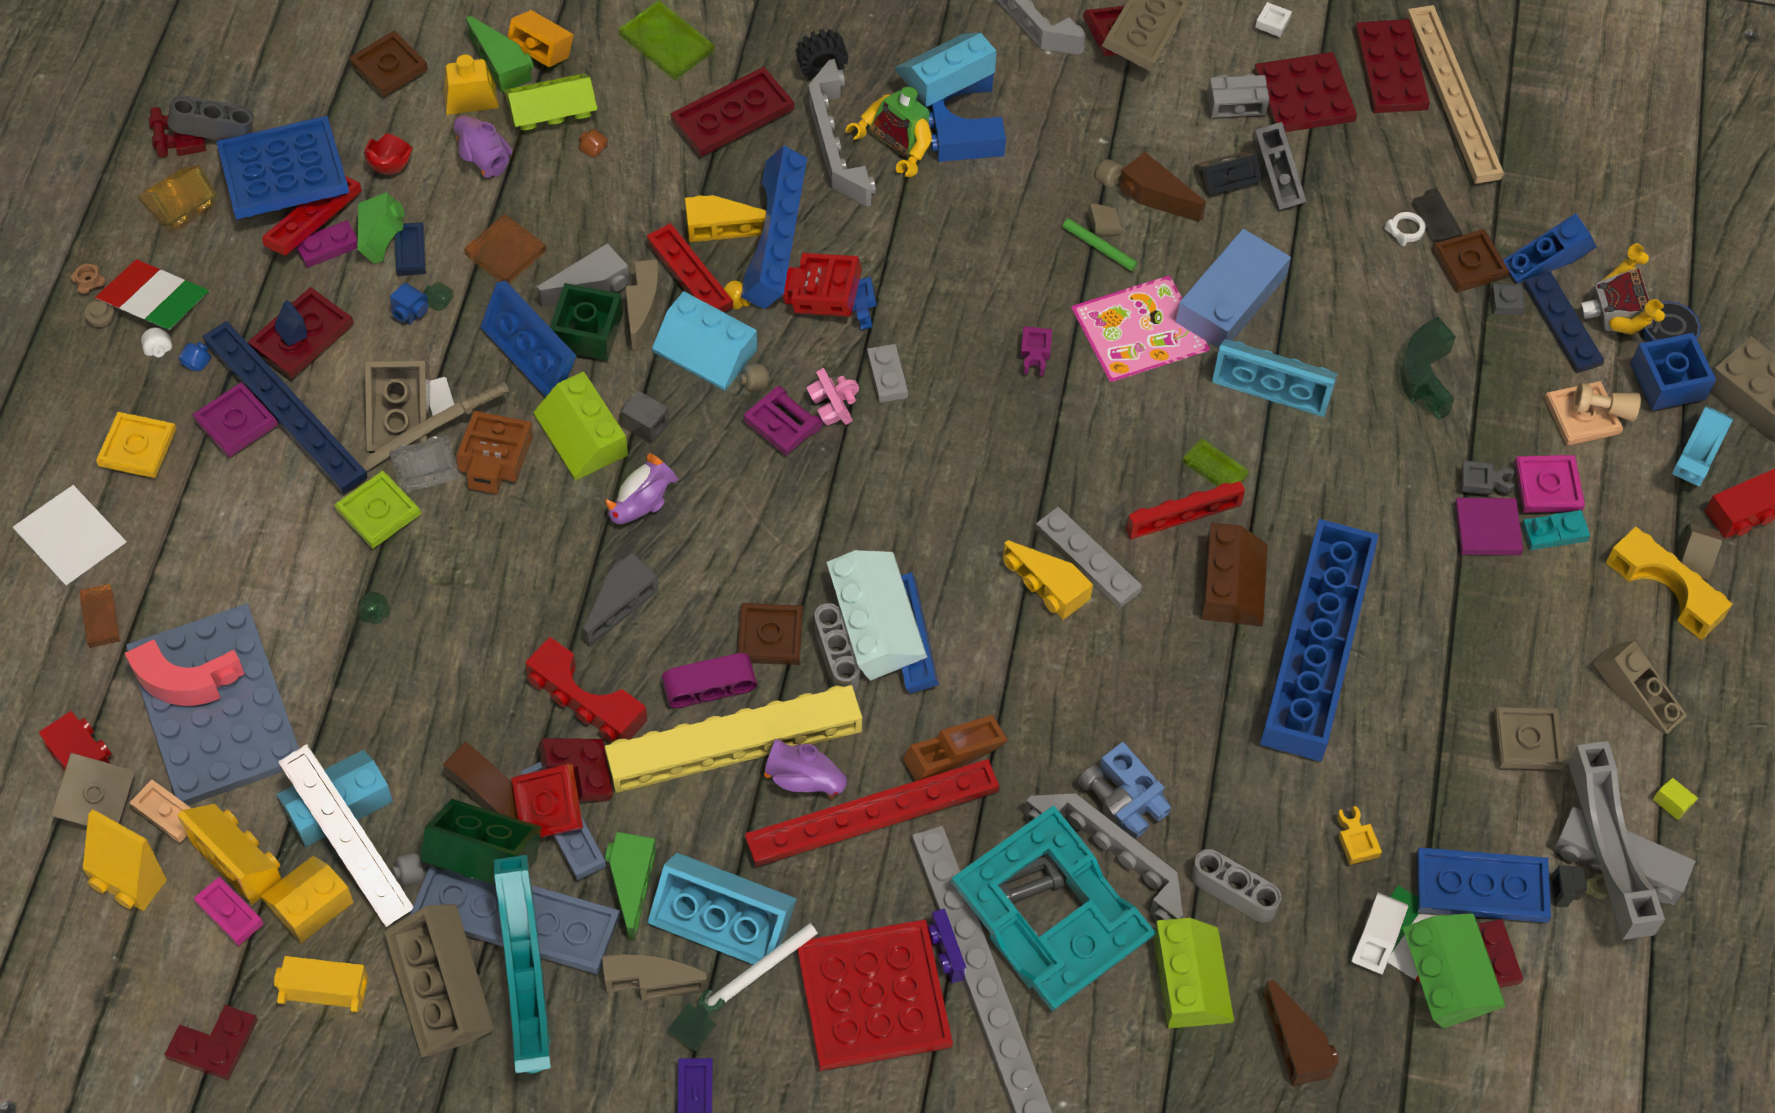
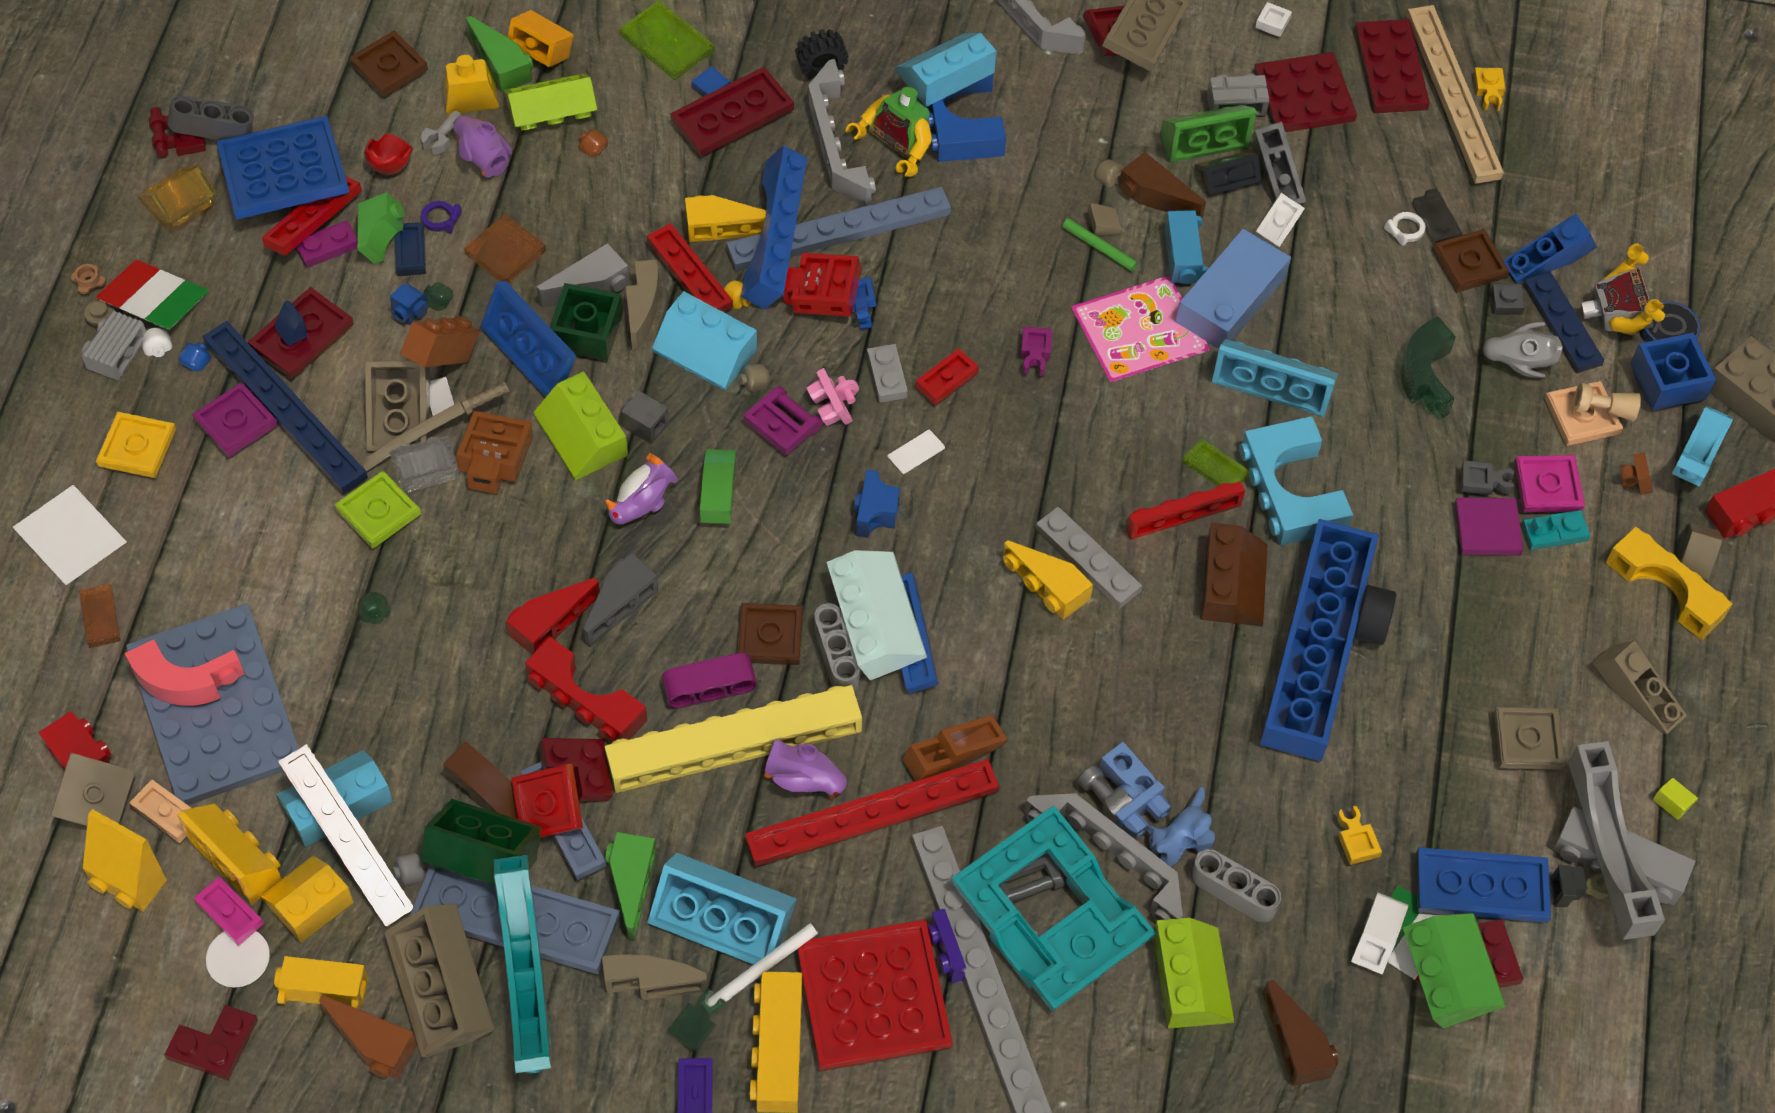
(114, 345): none -> light grey brick
(236, 964): none -> white sticker
(378, 1042): none -> dark orange slope
(439, 134): none -> light grey bar
(440, 341): none -> dark orange brick
(448, 225): none -> dark purple piece
(550, 614): none -> red slope
(709, 82): none -> blue tile
(718, 486): none -> bright green slope
(779, 1042): none -> yellow brick
(852, 225): none -> sand blue plate
(876, 505): none -> blue brick
(916, 451): none -> white sticker
(947, 376): none -> red plate
(1184, 246): none -> dark azure brick
(1186, 832): none -> medium blue animal
(1207, 132): none -> bright green slope
(1279, 221): none -> white plate
(1290, 516): none -> medium azure arch
(1375, 615): none -> black tyre
(1490, 84): none -> yellow plate
(1525, 349): none -> light grey animal
(1637, 474): none -> dark orange tile

